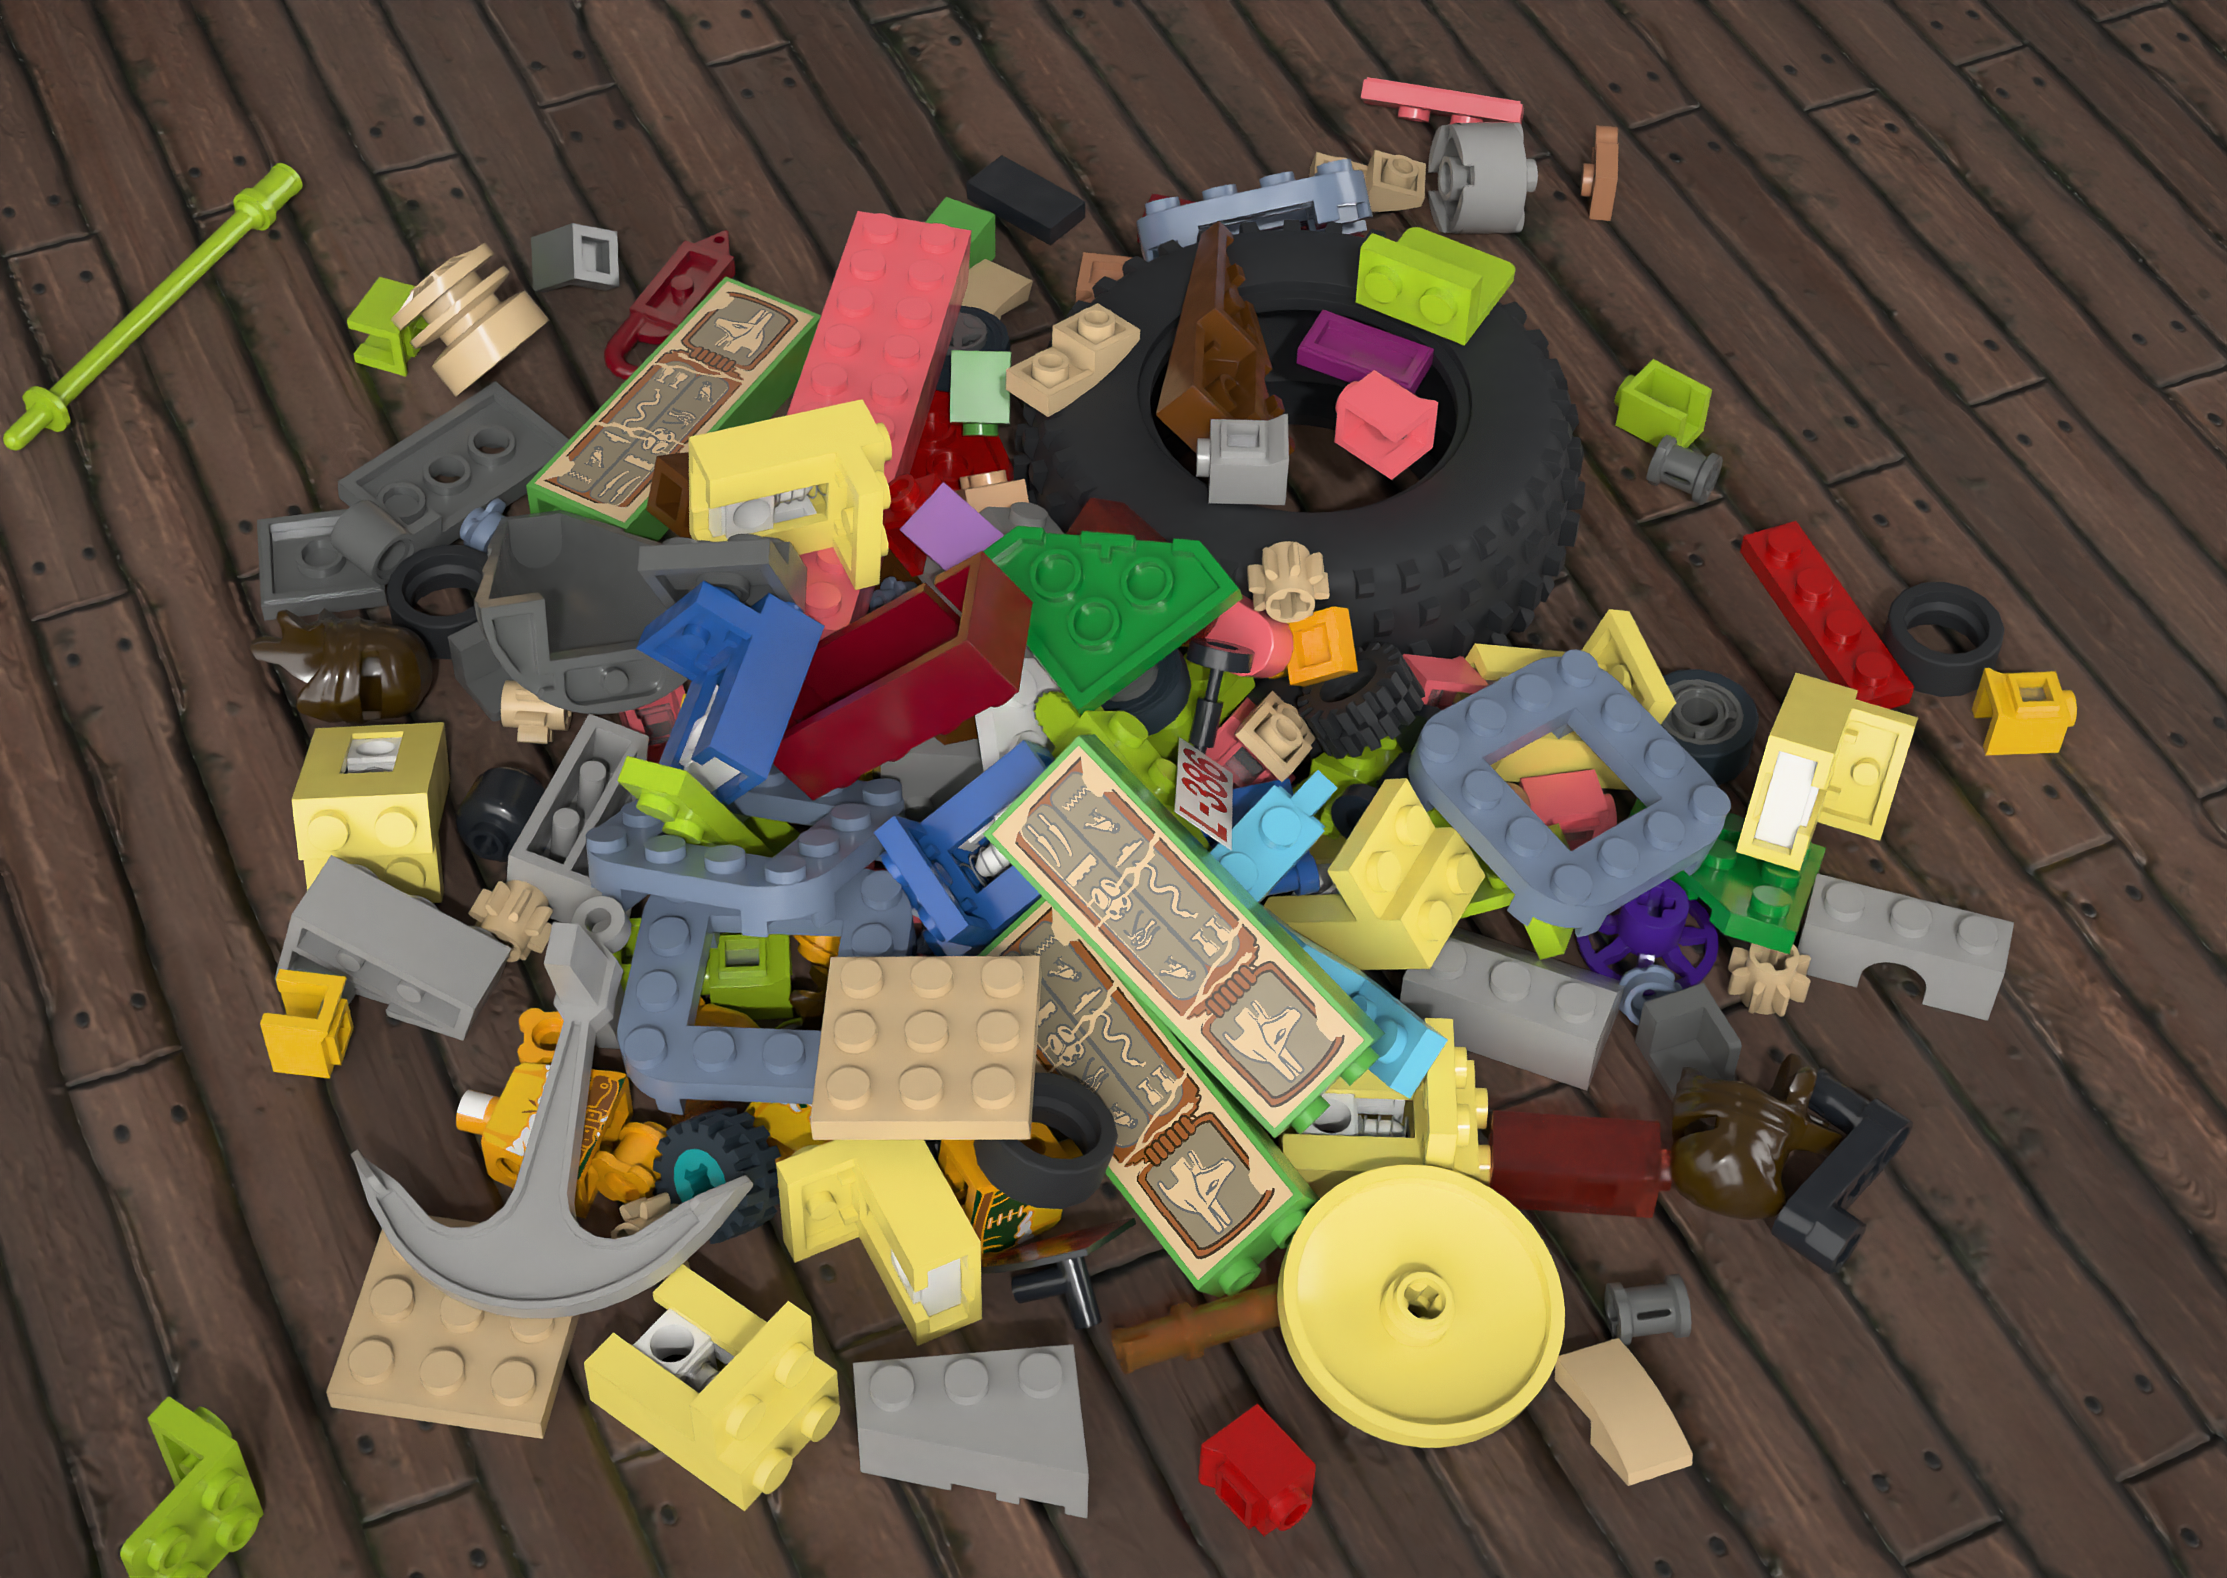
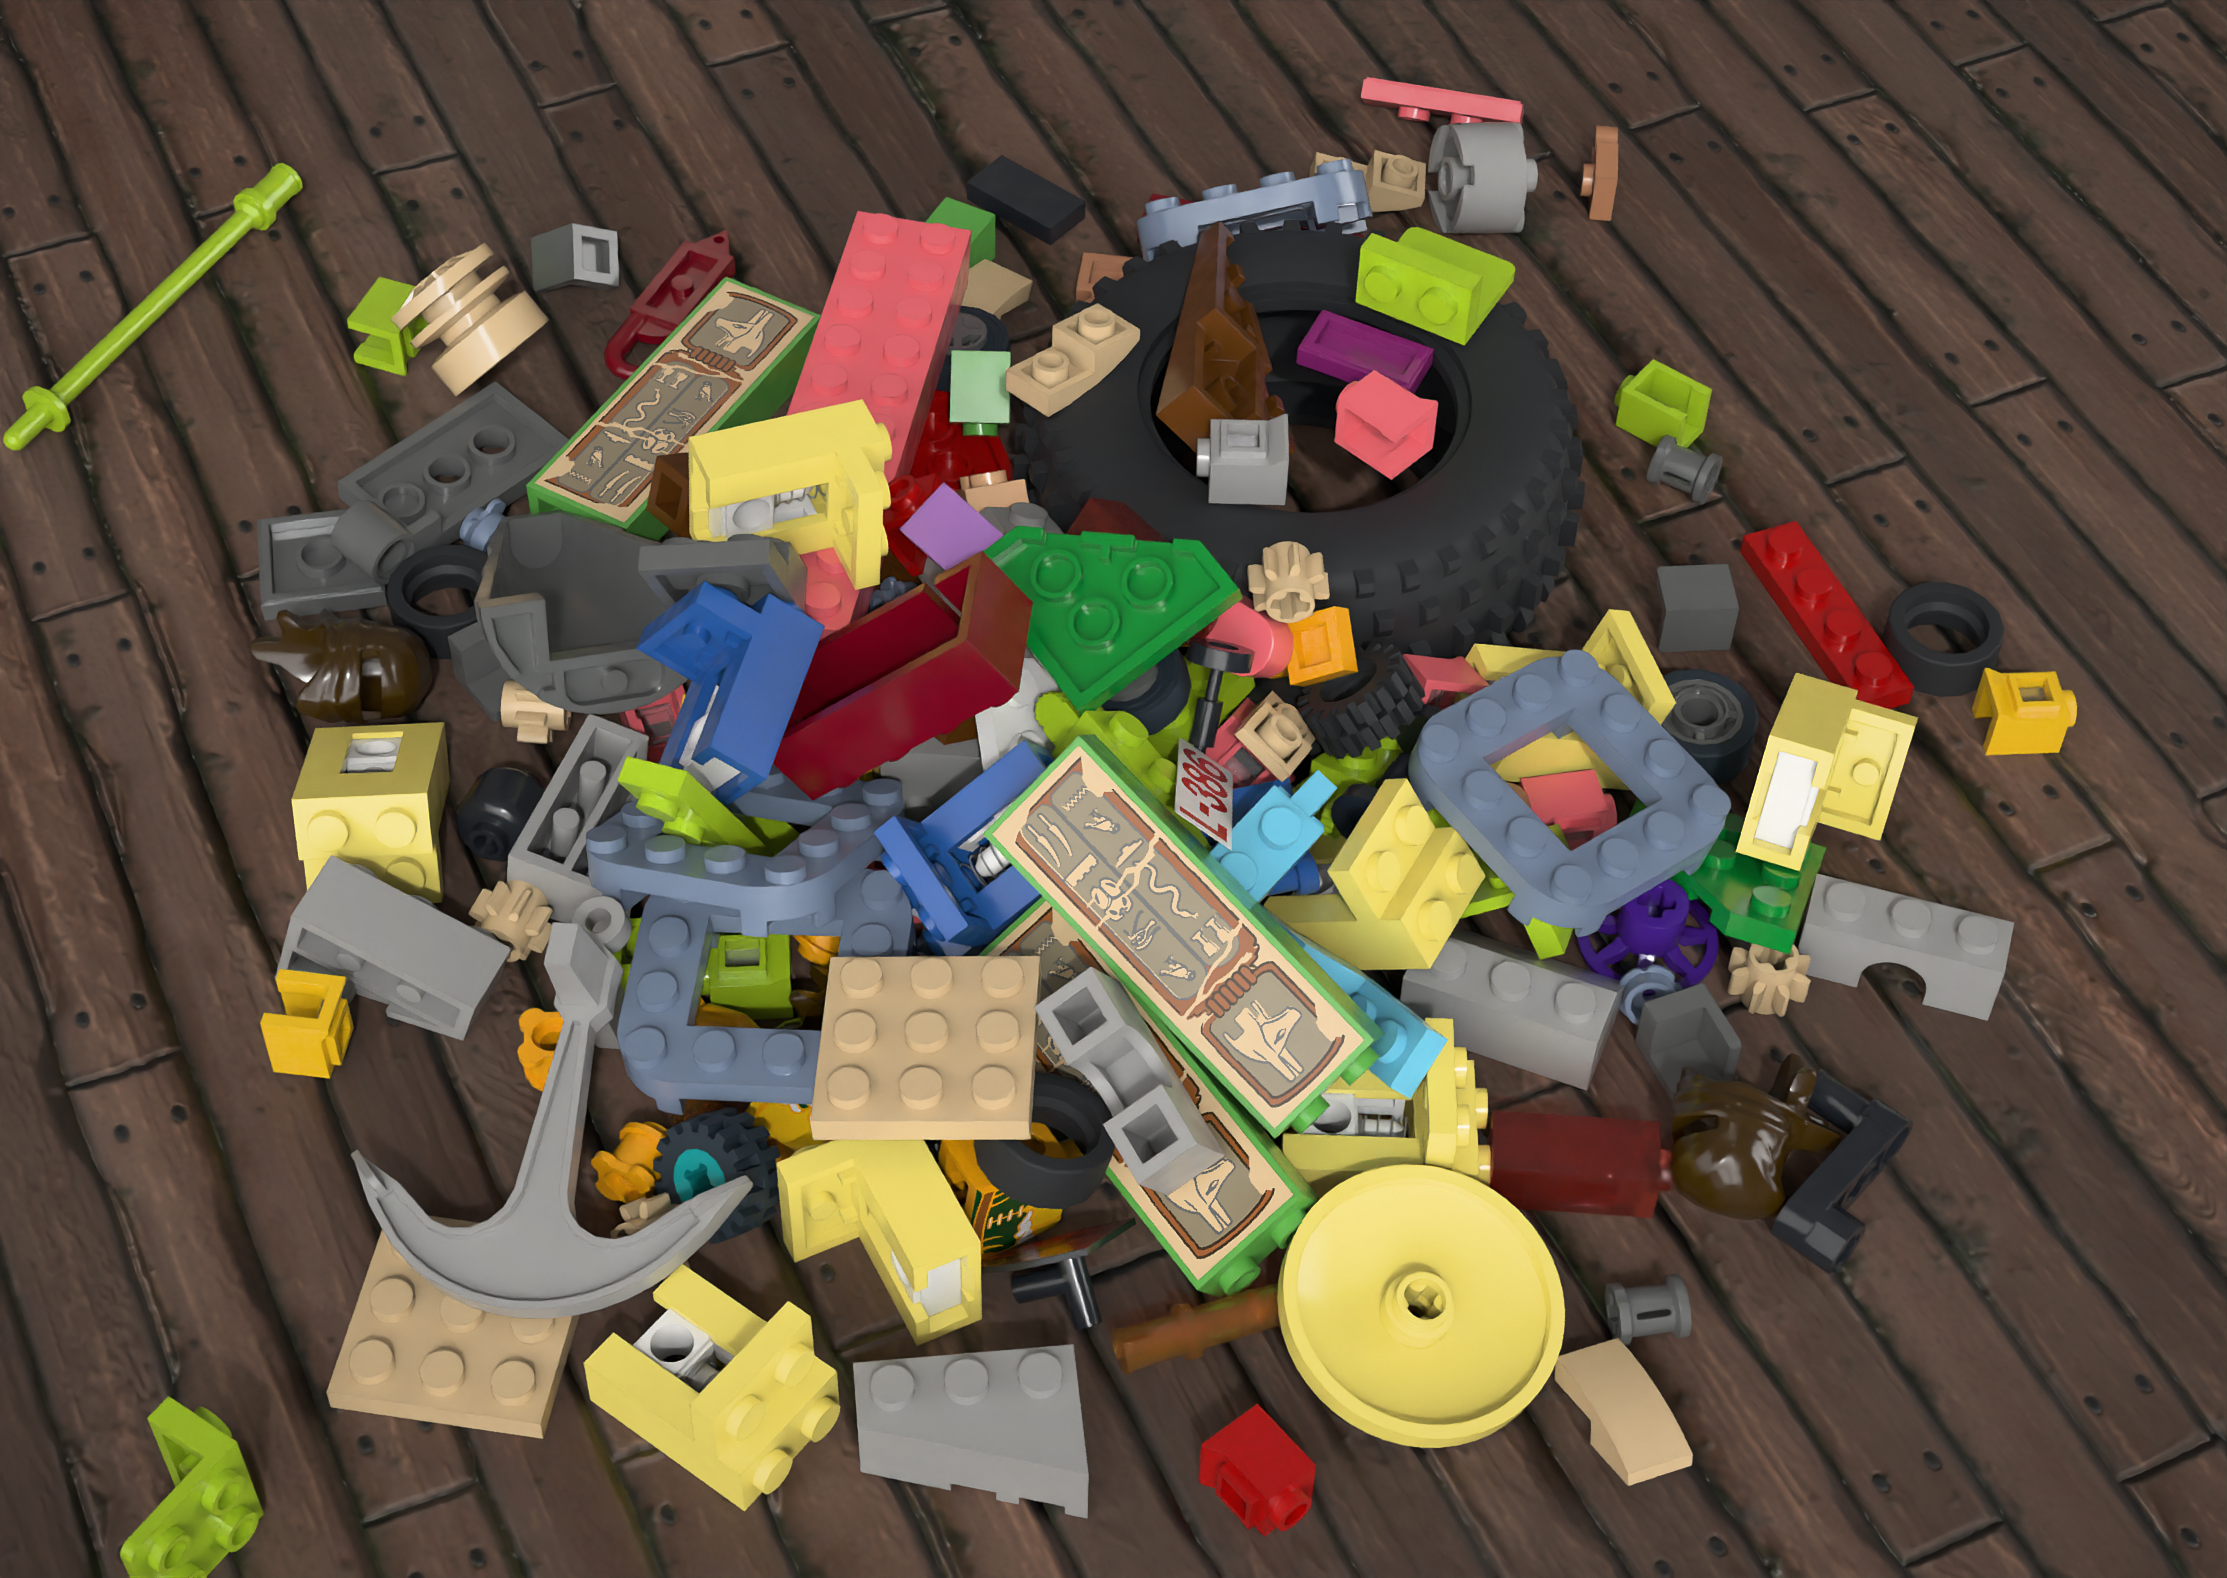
(508, 1121): torso -> none
(1151, 1110): none -> light grey arch
(1696, 607): none -> dark grey panel

